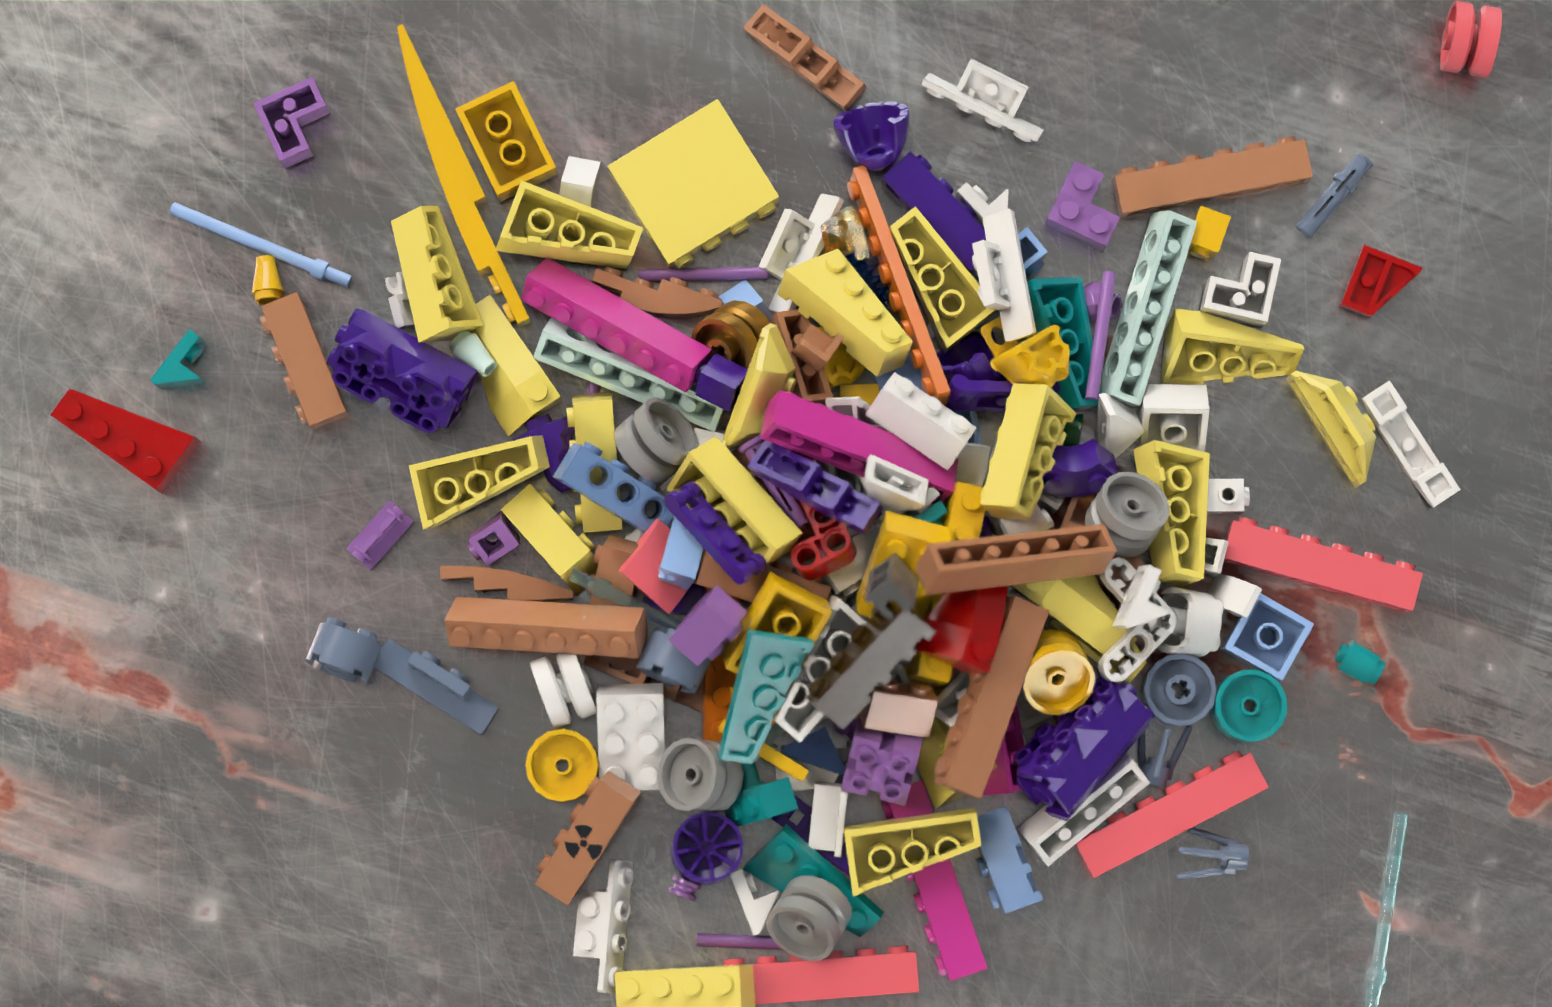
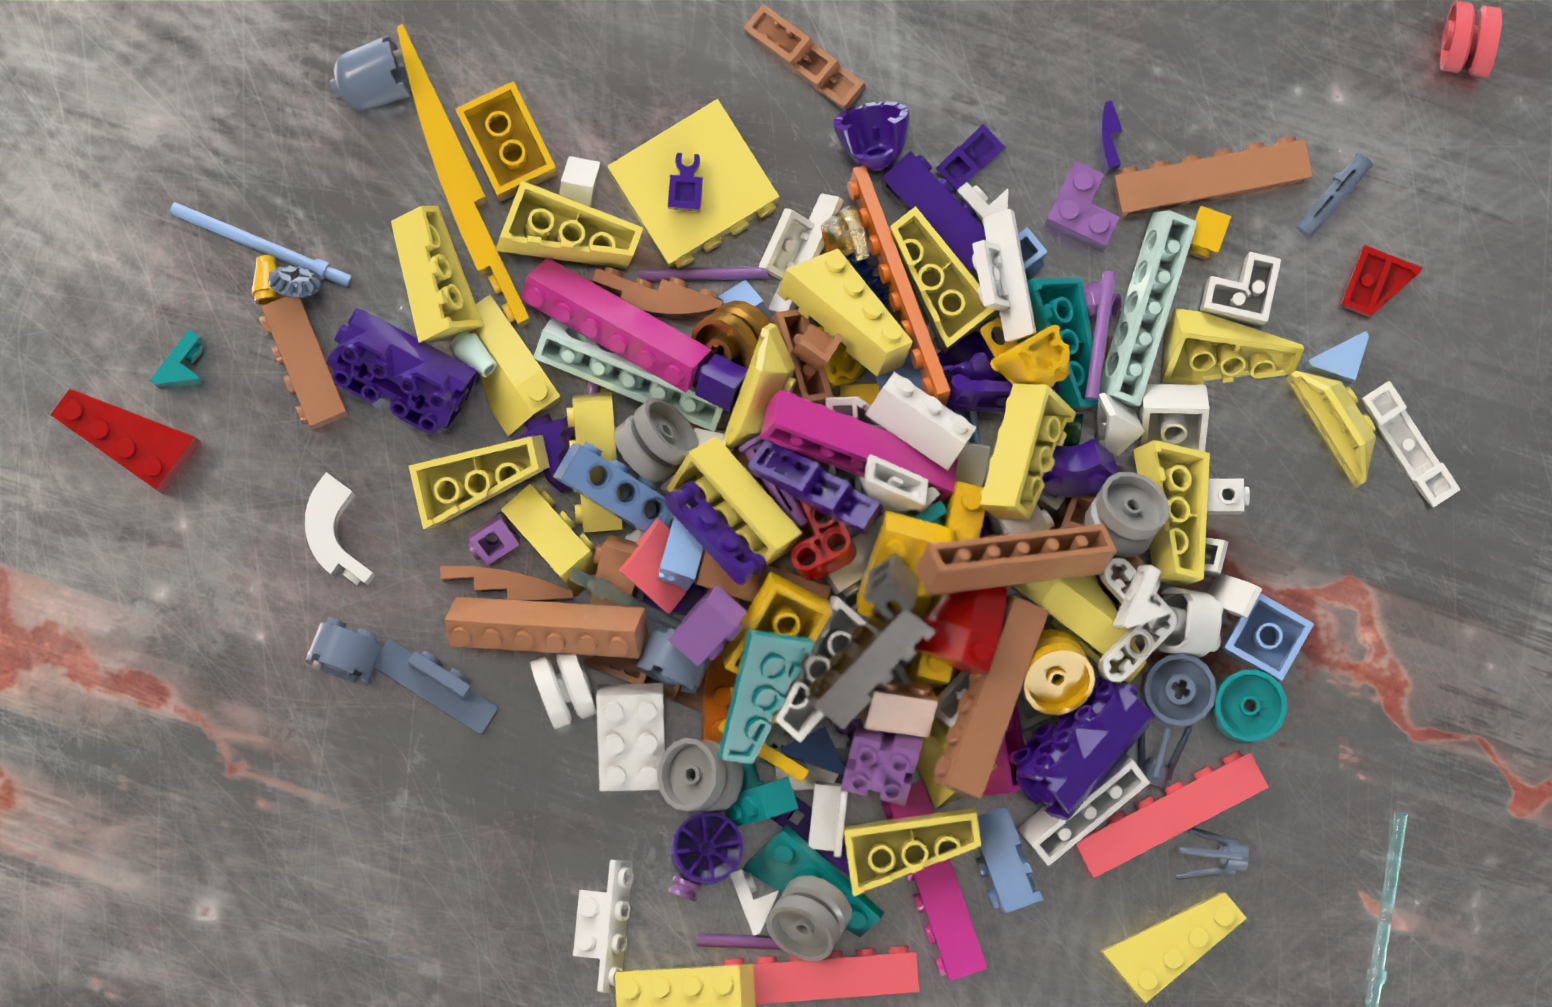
(285, 115): medium lavender brick -> none
(294, 281): none -> sand blue gear
(321, 522): none -> white arch
(370, 75): none -> sand blue cylinder
(380, 535): medium lavender hinge -> none
(399, 302): white plate -> none
(543, 766): yellow wheel -> none
(587, 837): nougat brick -> none
(685, 189): none -> dark purple plate
(970, 157): none -> dark purple slope
(989, 95): white bracket -> none
(1109, 129): none -> dark purple slope
(1166, 949): none -> light yellow wedge
(1322, 566): coral brick -> none
(1340, 361): none -> light blue slope
(1359, 662): teal brick -> none

